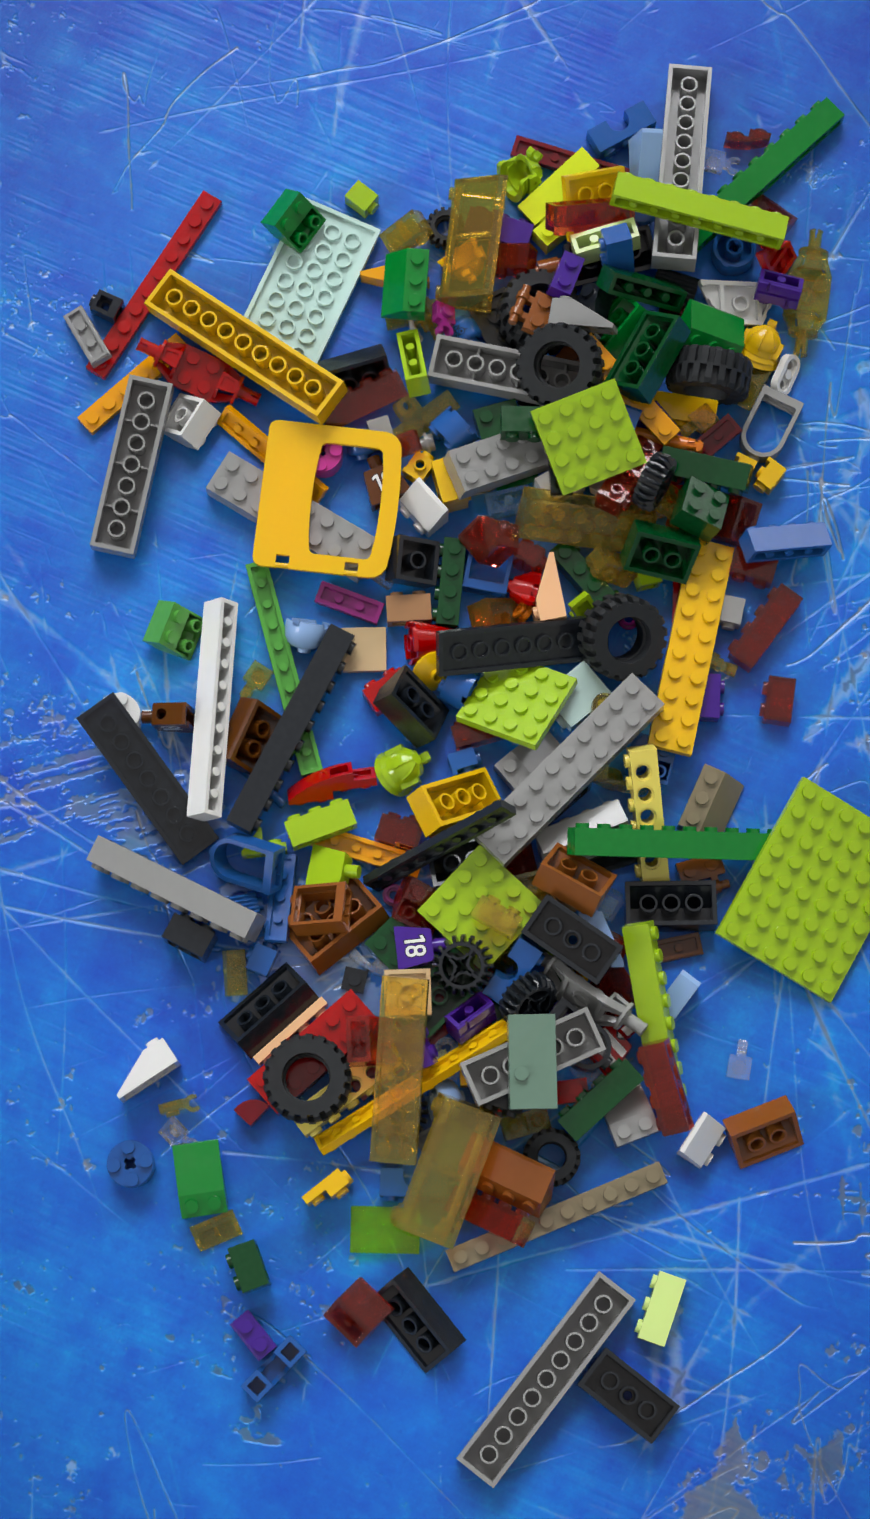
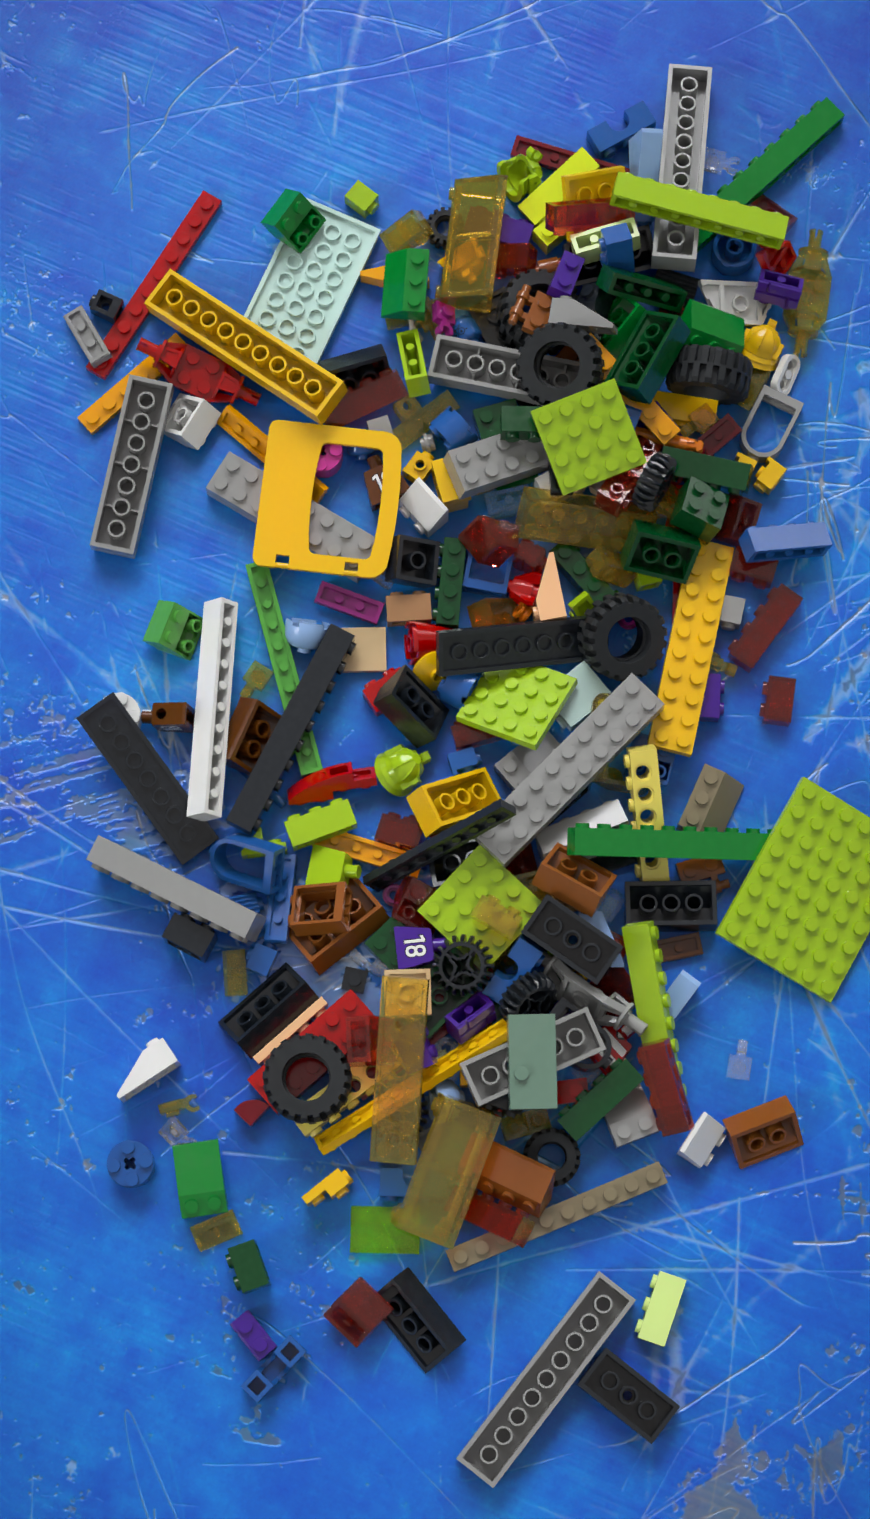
(409, 442): clear red plate -> none
(757, 139): clear red slope -> none

